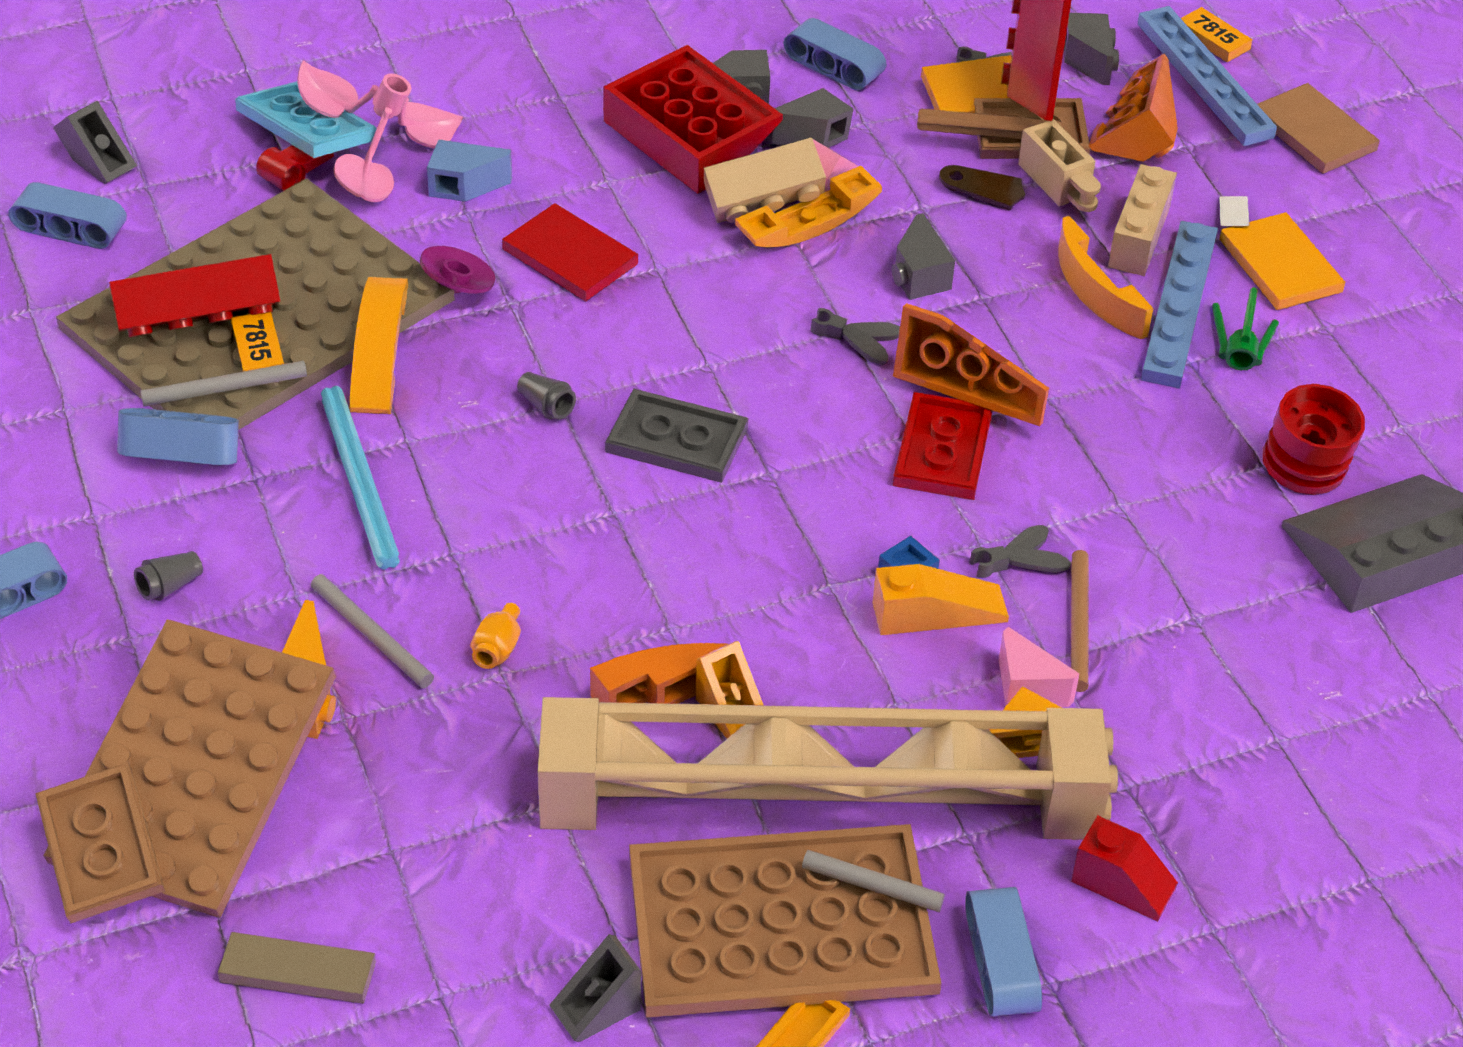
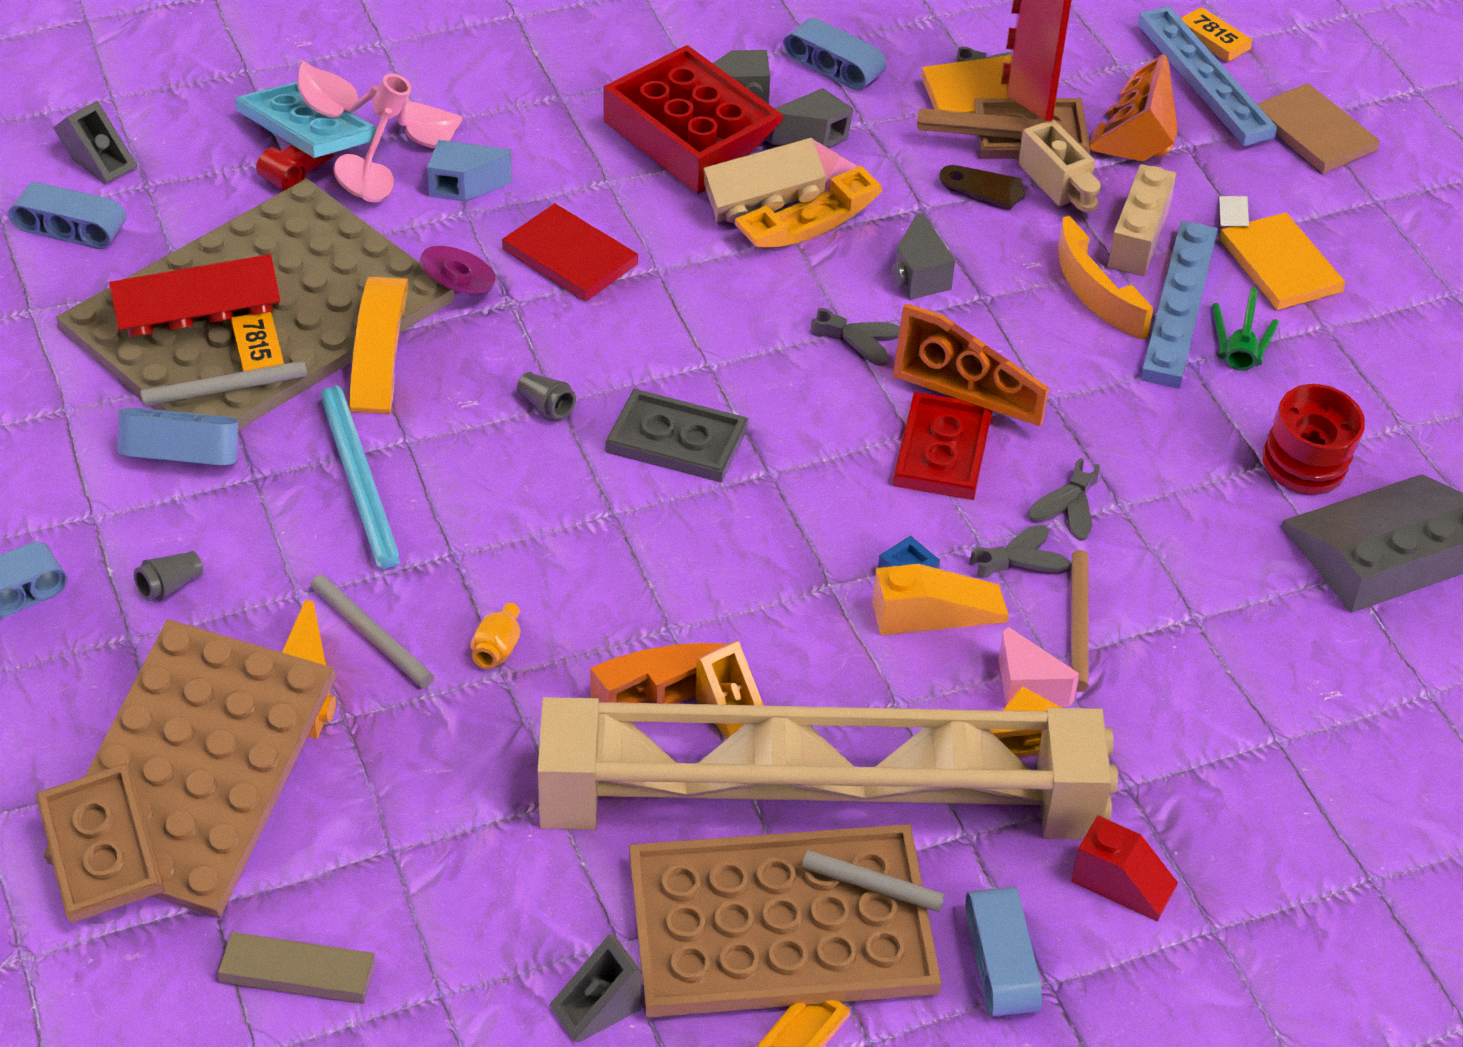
(1073, 499): none -> dark grey piece
(1091, 46): dark grey slope -> none

